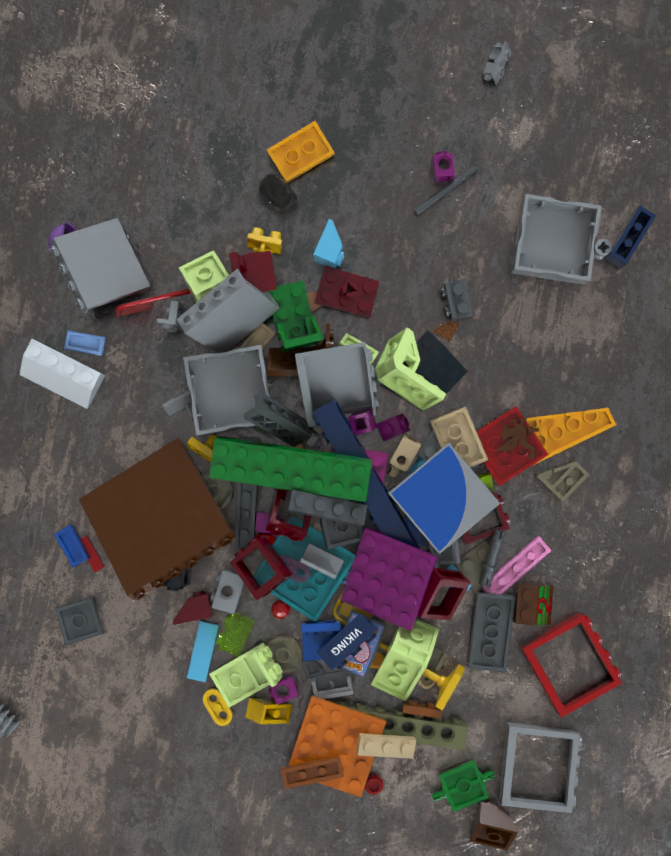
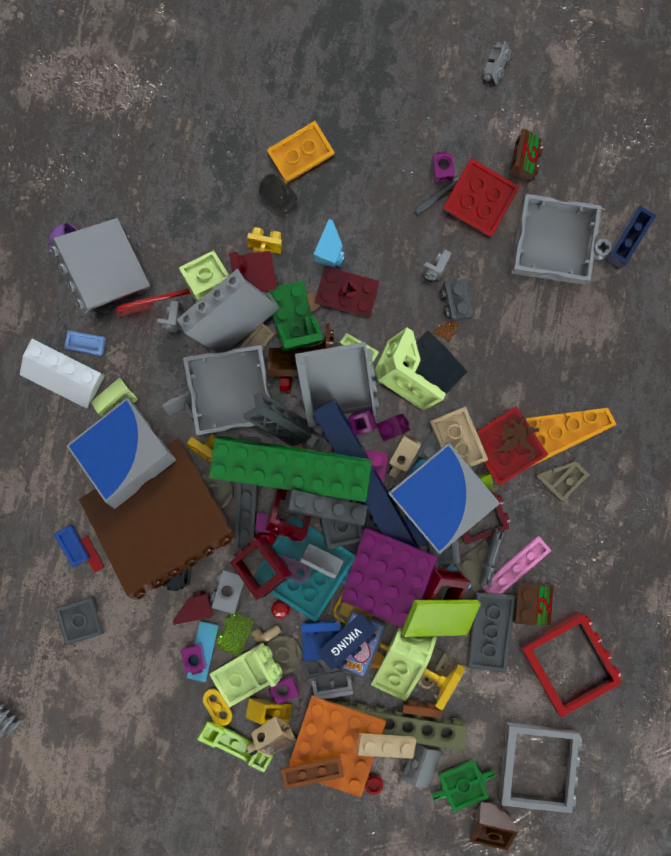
(112, 397): none -> yellowish green panel
(120, 453): none -> tile
(196, 649): none -> magenta brick
(233, 743): none -> lime slope
(267, 635): none -> tan arm
(271, 737): none -> tan torso
(285, 383): none -> red tile
(422, 767): none -> light grey panel
(435, 271): none -> light grey bracket
(440, 618): none -> lime tile
(480, 197): none -> red plate
(525, 156): none -> reddish brown slope

